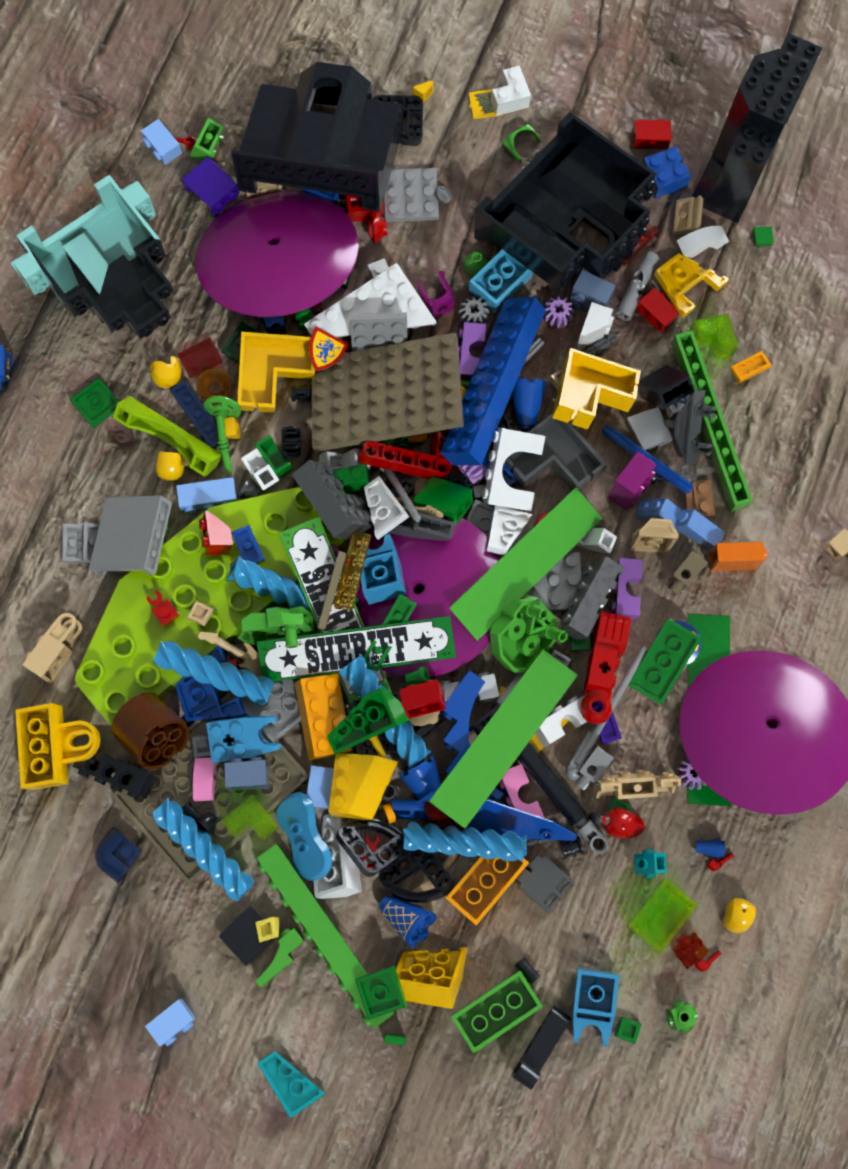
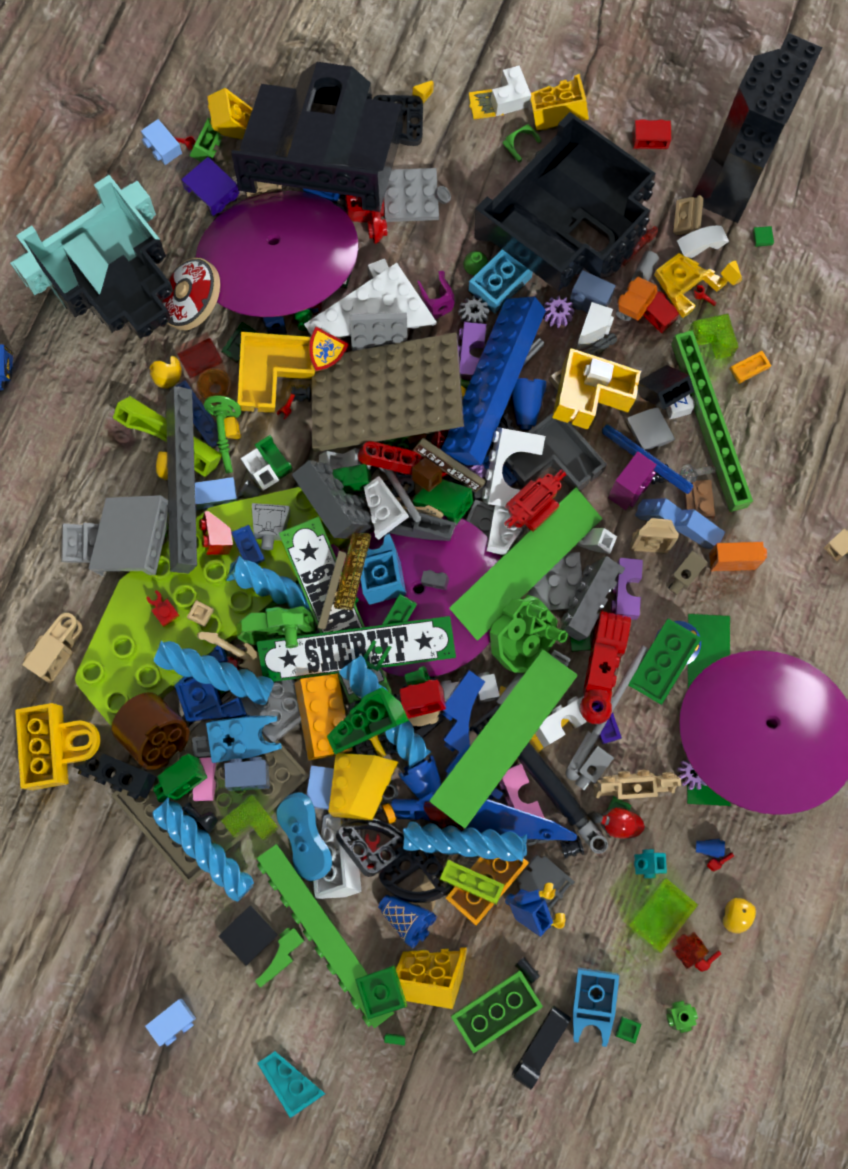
(95, 402): green tile -> none
(116, 854): dark blue brick -> none
(180, 778): none -> green brick
(181, 480): none -> dark grey brick
(194, 293): none -> dish
(228, 113): none -> yellow slope
(267, 928): light yellow slope -> none
(269, 522): none -> light grey torso
(286, 408): none -> red hand
(291, 442): black gear -> none
(427, 474): none -> reddish brown panel
(435, 580): none -> flat silver piece
(449, 465): none -> tile
(472, 882): none -> lime plate
(532, 910): none -> blue torso
(534, 502): none -> red piece
(554, 103): none -> yellow wedge
(598, 373): none -> white brick
(637, 298): none -> orange brick
(669, 172): blue piece -> none
(688, 427): dark grey connector -> none
(702, 295): none -> red hand
(732, 273): none -> yellow slope

